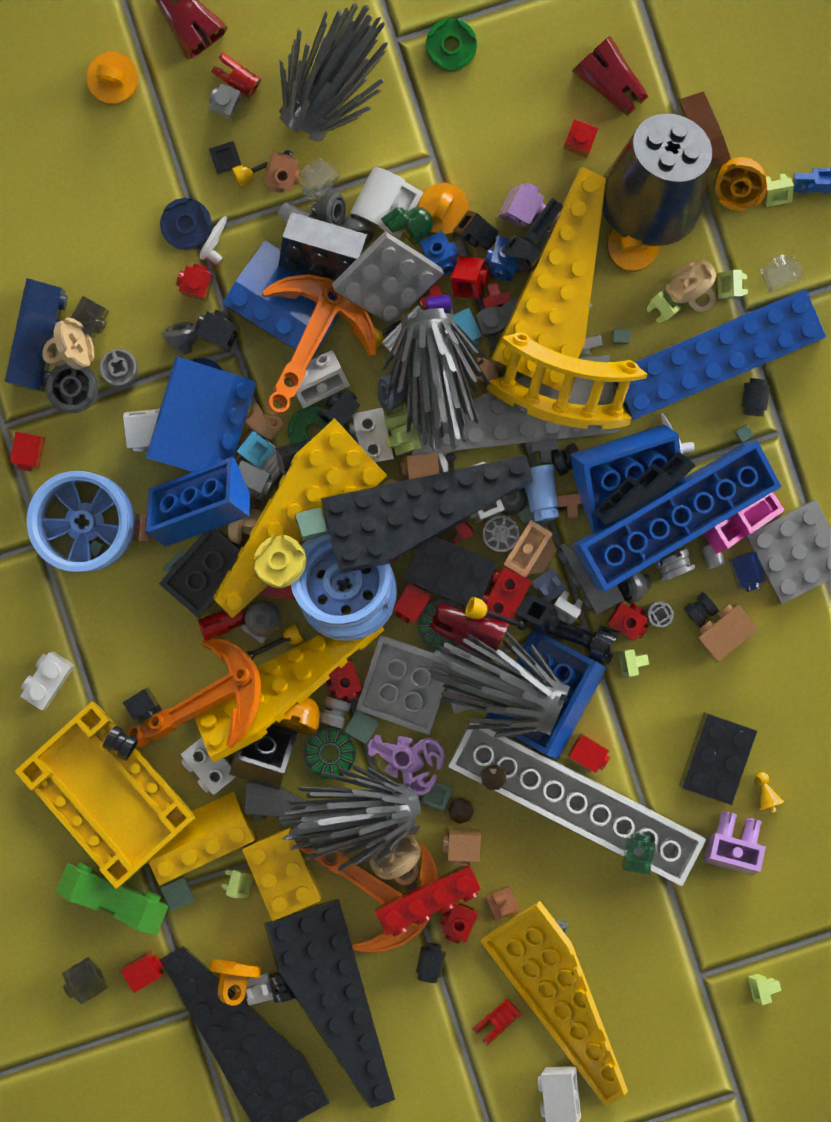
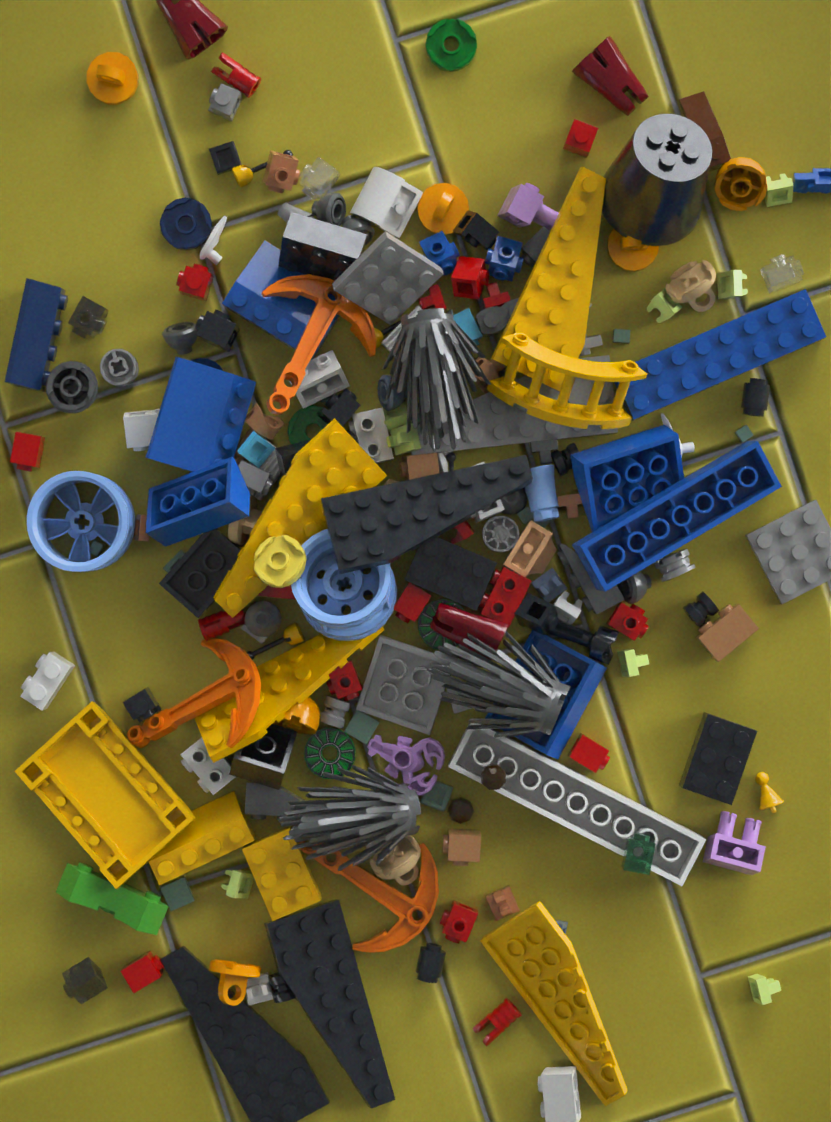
(73, 345): tan tile -> none
(117, 741): black wheel -> none
(311, 524): sand green tile -> none
(334, 76): dark grey plant -> none
(413, 222): dark green piece -> none
(428, 898): red brick -> none
(439, 302): dark purple hinge -> none
(477, 609): hinge -> none
(524, 248): black piece -> none
(634, 494): black slope -> none
(655, 614): light grey wheel -> none
(711, 558): light grey hinge -> none
(743, 523): dark pink slope -> none
(747, 571): clear blue brick -> none

